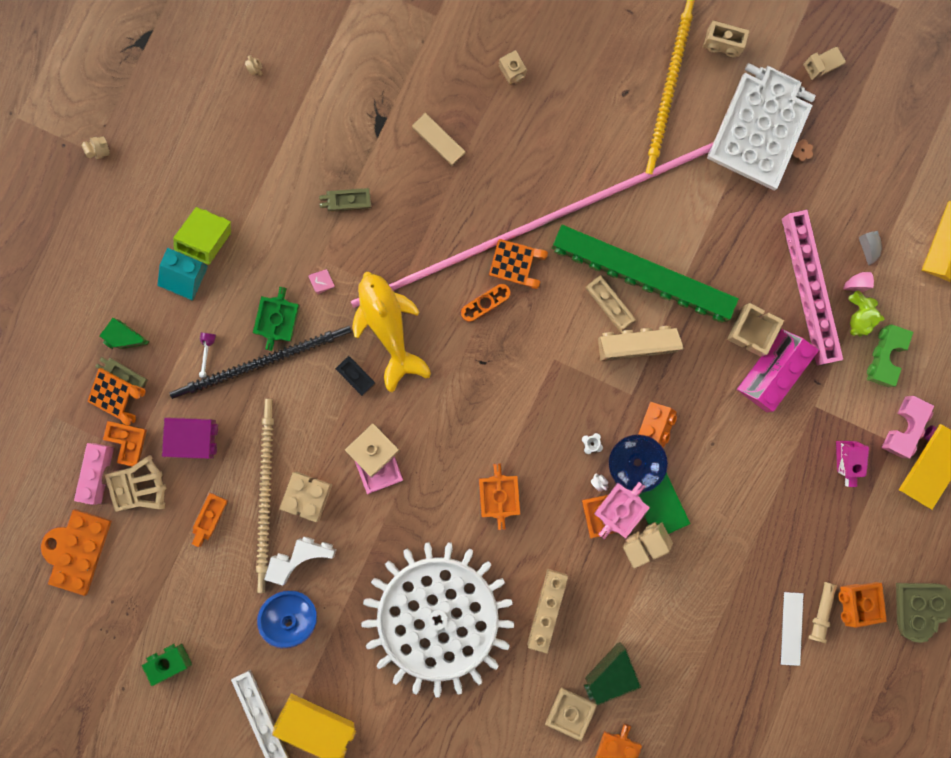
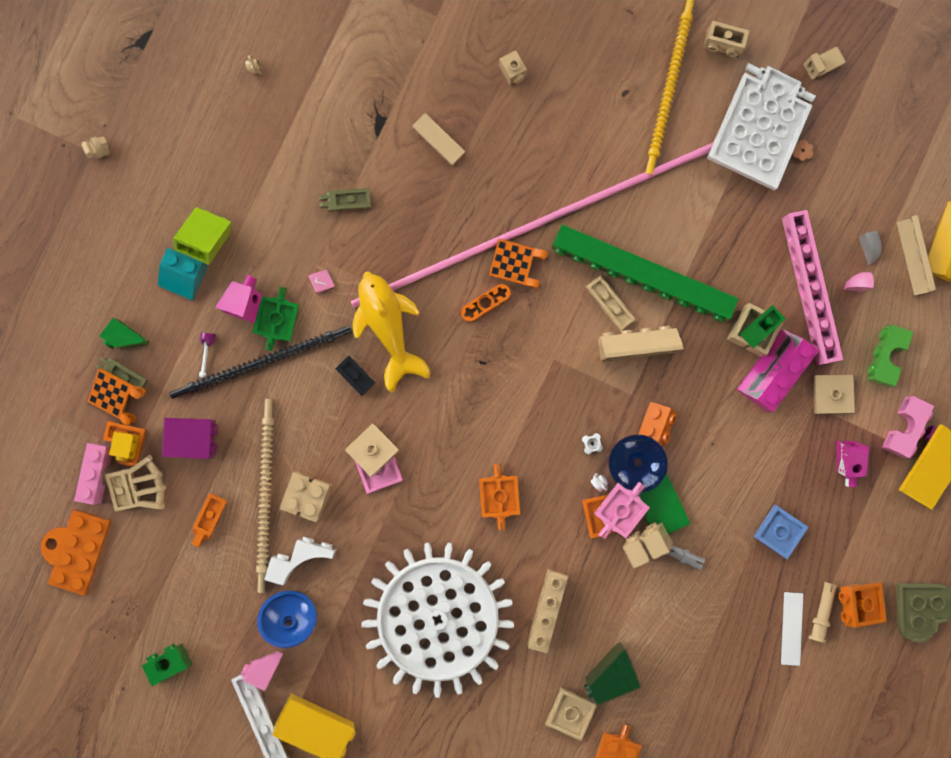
(124, 446): none -> yellow brick
(241, 300): none -> torso
(261, 670): none -> bright pink slope
(685, 556): none -> light grey pin
(762, 326): none -> green slope
(780, 531): none -> medium blue plate
(833, 394): none -> tan plate
(866, 317): lime animal -> none
(916, 256): none -> tan fence

